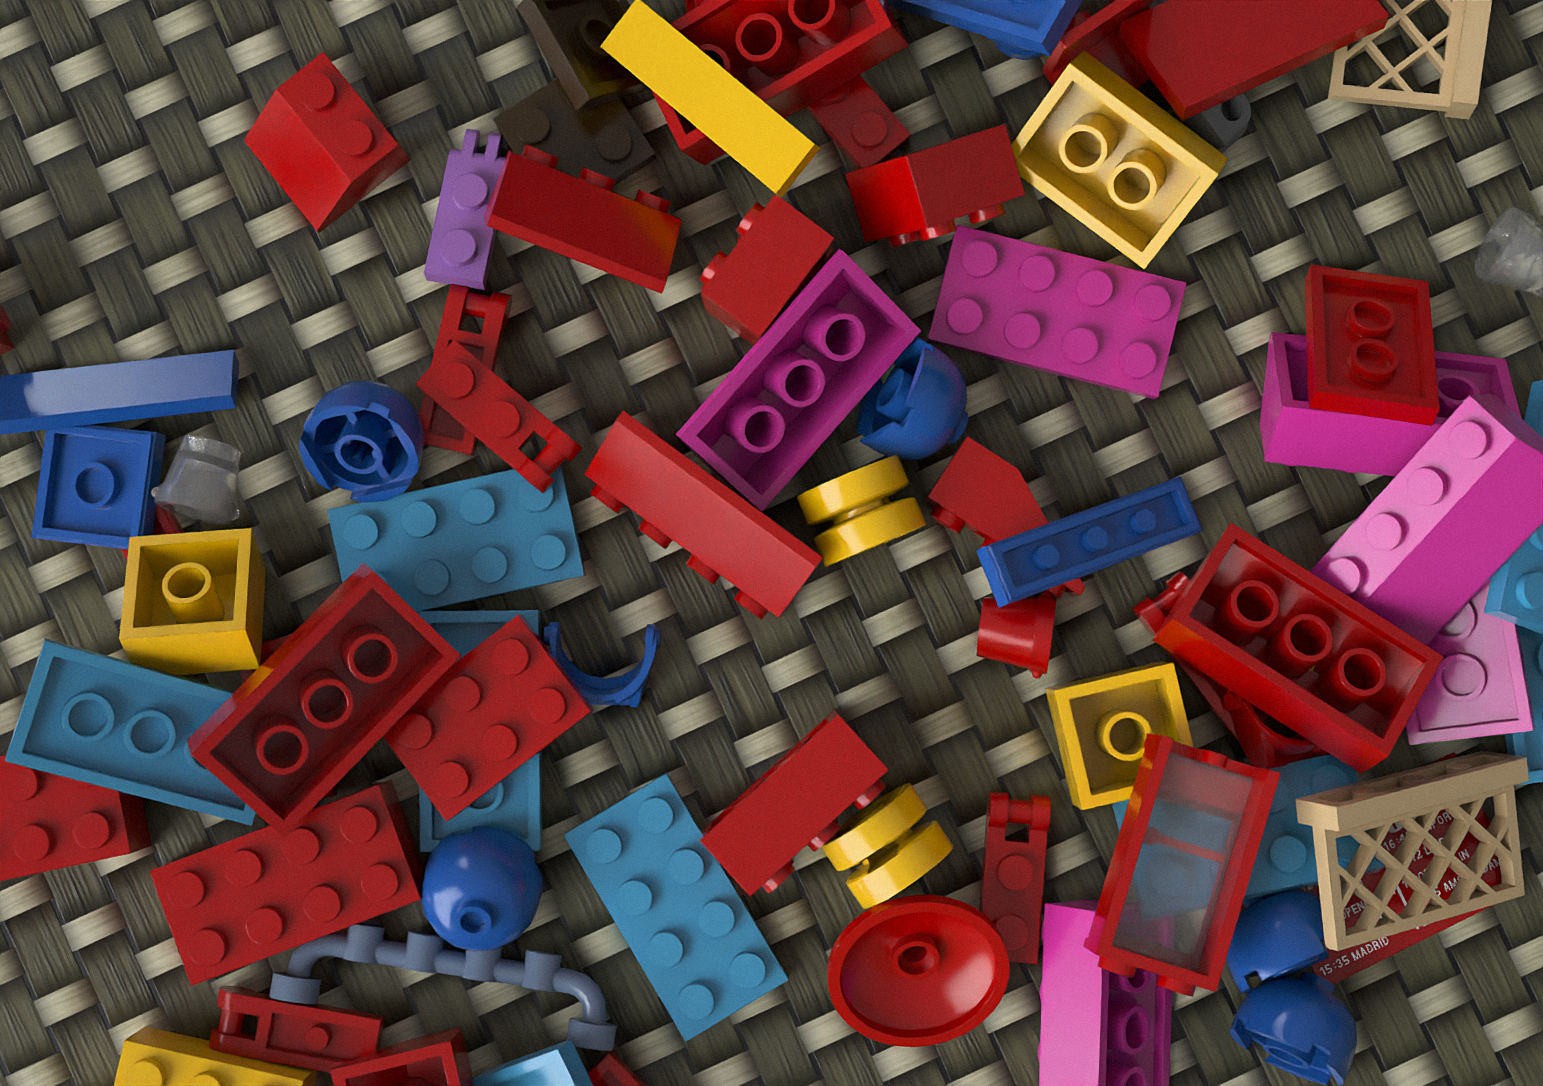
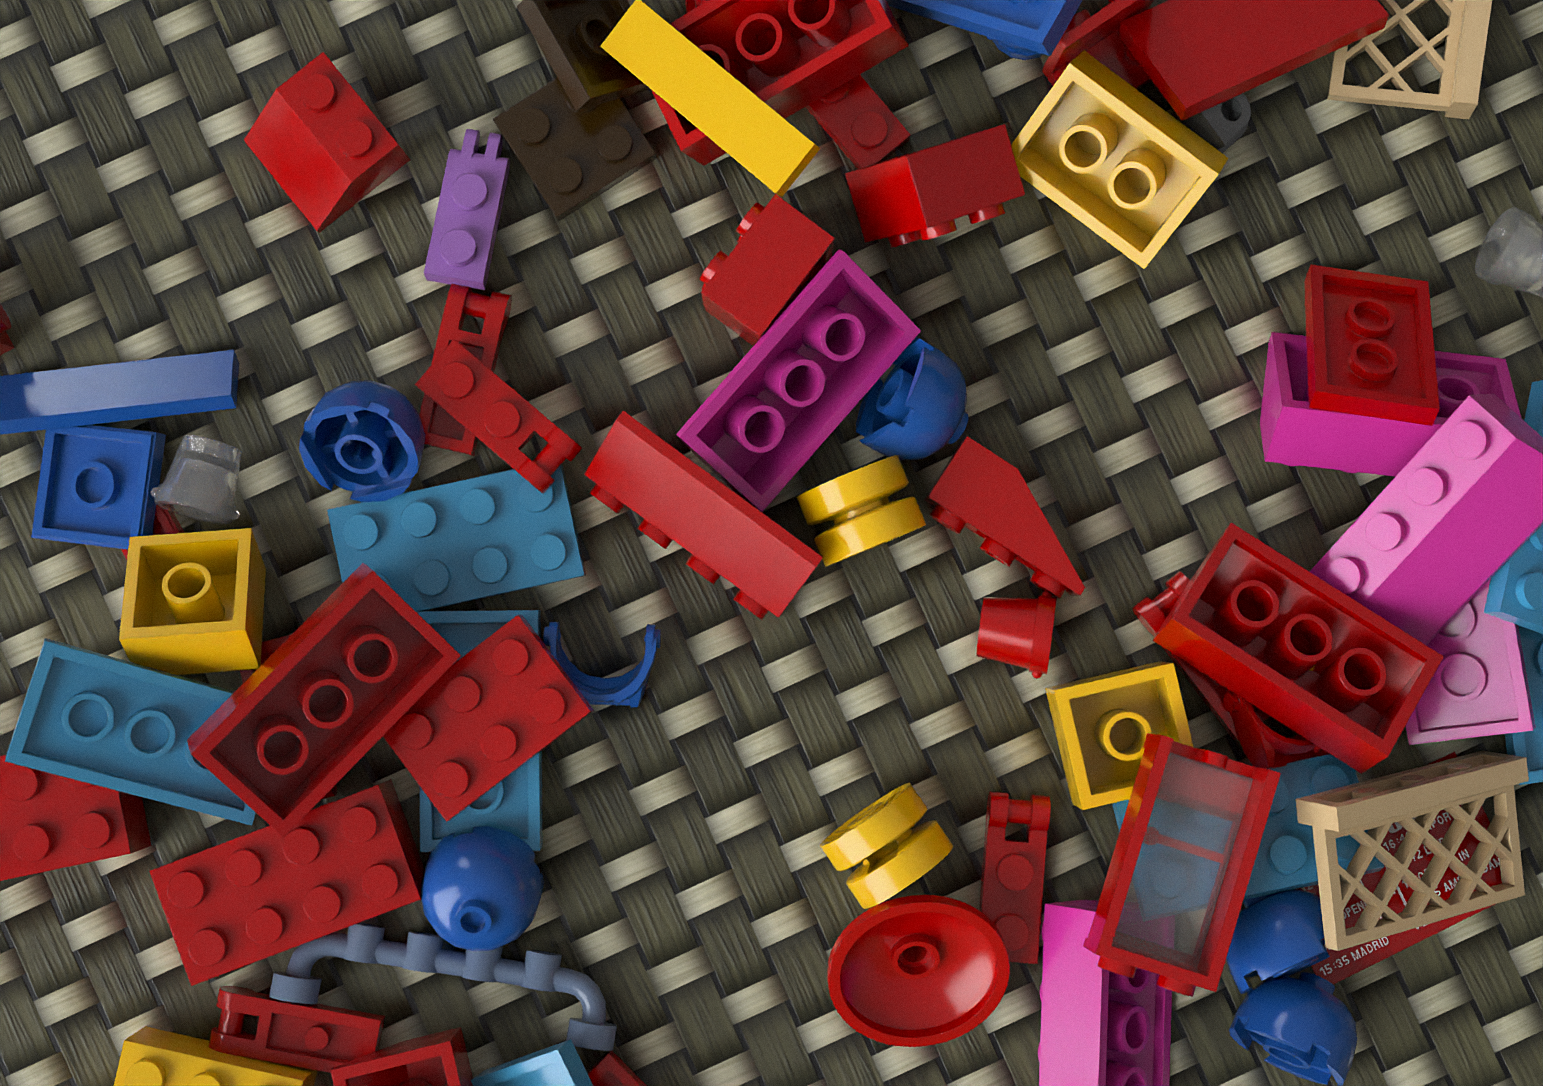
(584, 218): red slope -> none
(676, 907): dark azure plate -> none
(794, 805): red brick -> none
(1056, 312): dark pink plate -> none
(1088, 541): blue tile -> none

